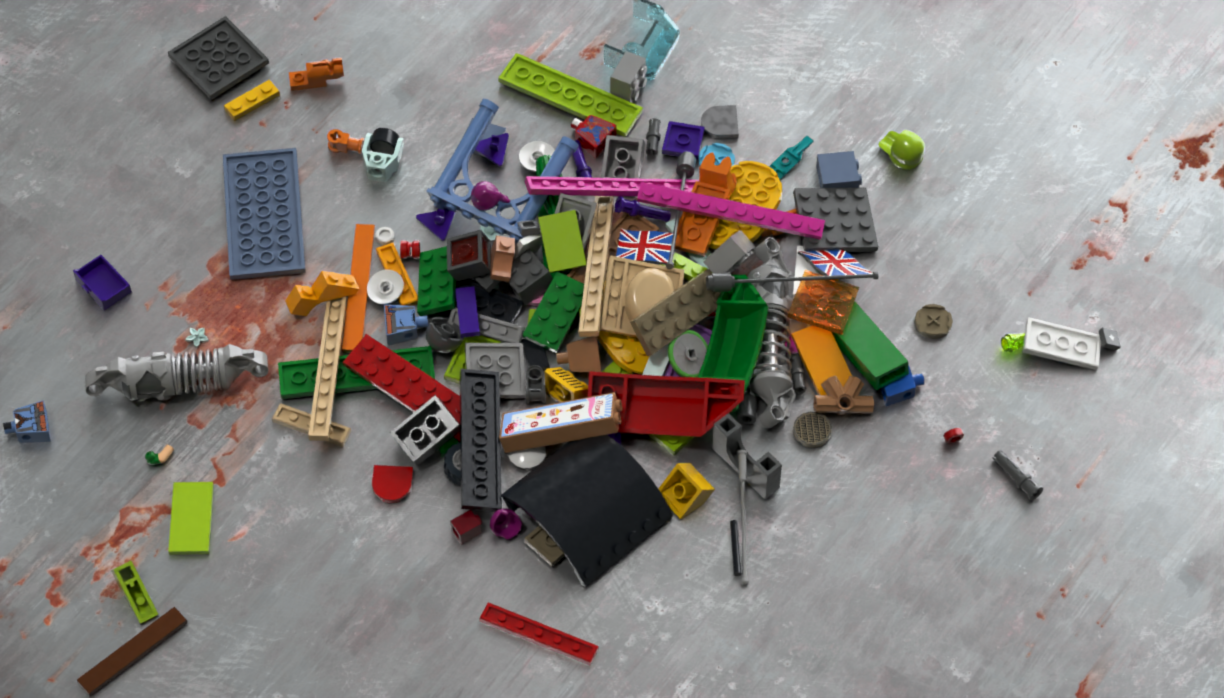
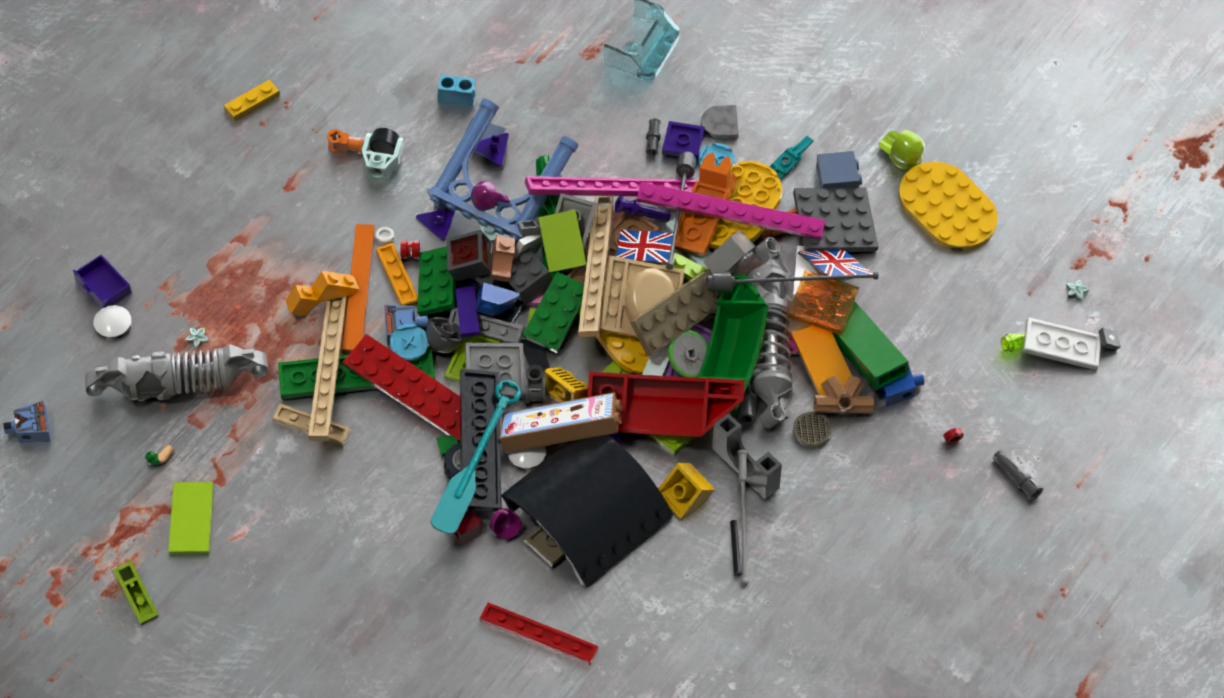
(112, 321): none -> white dish
(132, 651): reddish brown tile -> none
(218, 57): dark grey plate -> none
(263, 213): sand blue plate -> none
(316, 74): orange plate -> none
(380, 282): white dish -> none
(392, 482): red tile -> none
(409, 342): none -> medium azure tile
(426, 430): dark grey brick -> none
(449, 96): none -> medium azure piece
(462, 486): none -> teal piece
(494, 299): none -> blue slope
(532, 151): white dish -> none
(569, 93): lime plate -> none
(581, 355): medium nougat torso -> none
(582, 168): dark purple pin -> none
(593, 133): red torso -> none
(622, 157): light grey slope -> none
(629, 77): light grey brick -> none
(798, 374): dark grey pin -> none
(933, 321): dark tan tile -> none
(948, 205): none -> yellow plate
(1077, 289): none -> light aqua plant

